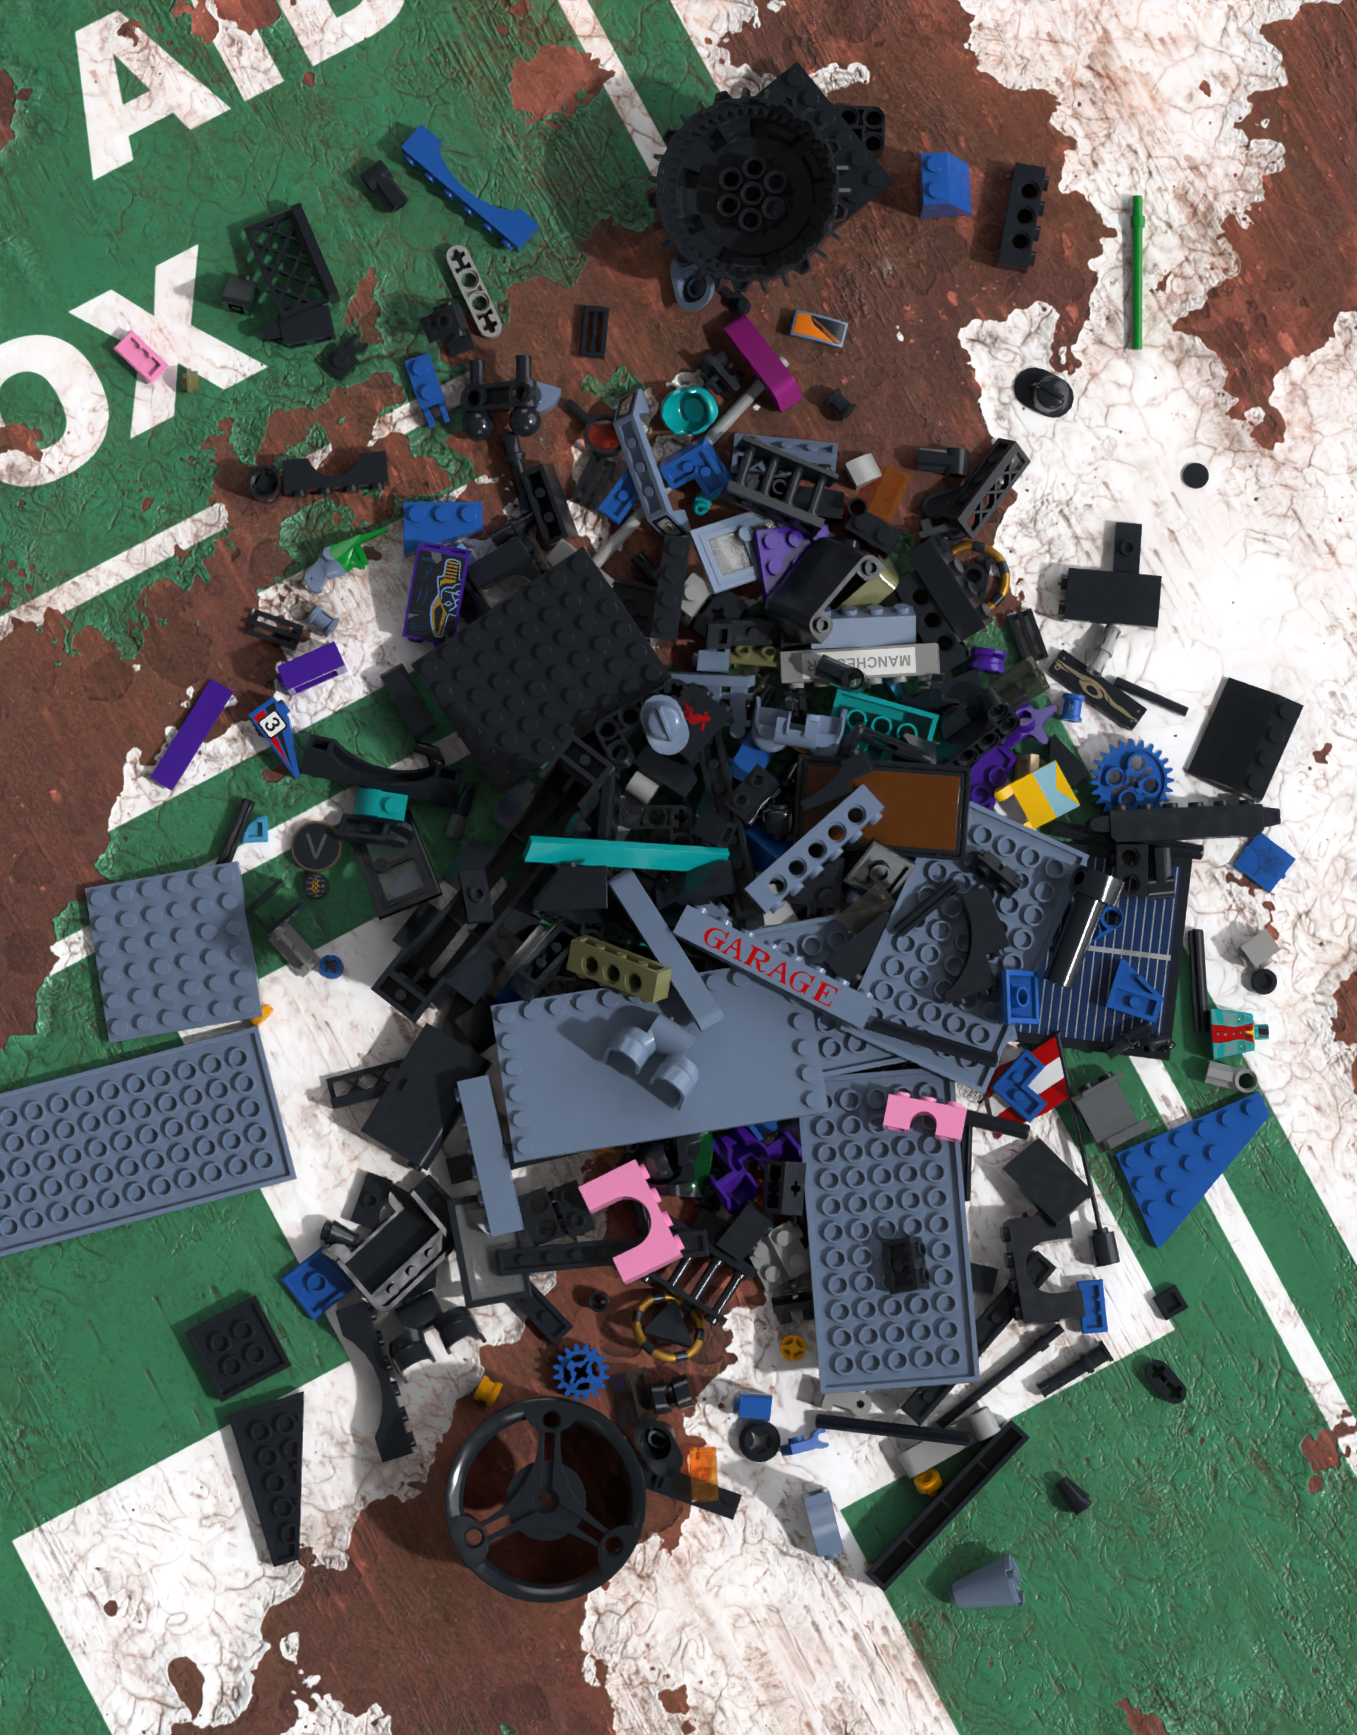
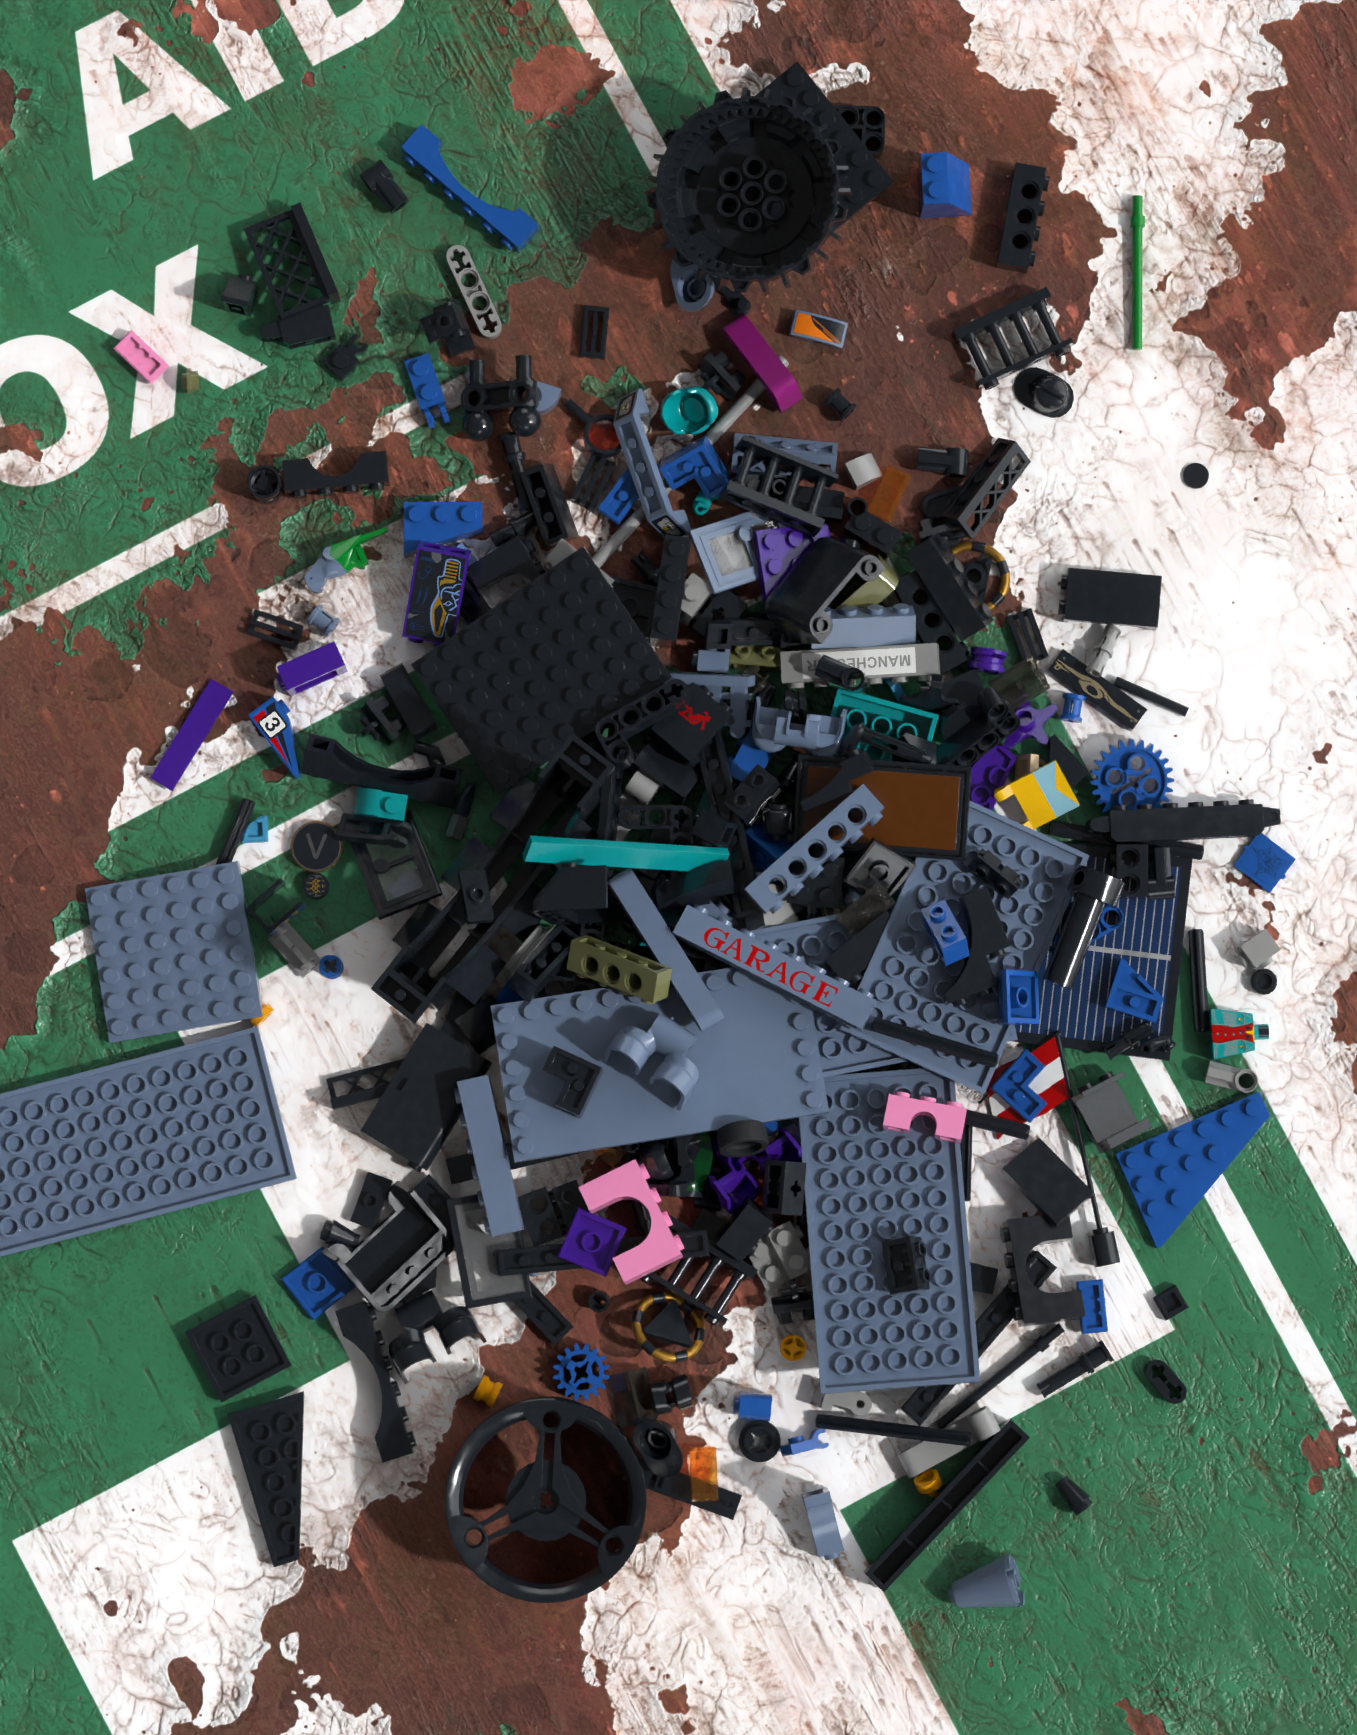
(376, 722): none -> black hips
(580, 1079): none -> black panel
(592, 1242): none -> dark purple tile
(664, 724): sand blue piece -> none
(742, 1138): none -> black tyre
(926, 907): black axle -> none
(944, 932): none -> blue brick
(1013, 313): none -> black fence
(1127, 547): black plate -> none
(1245, 739): black slope -> none

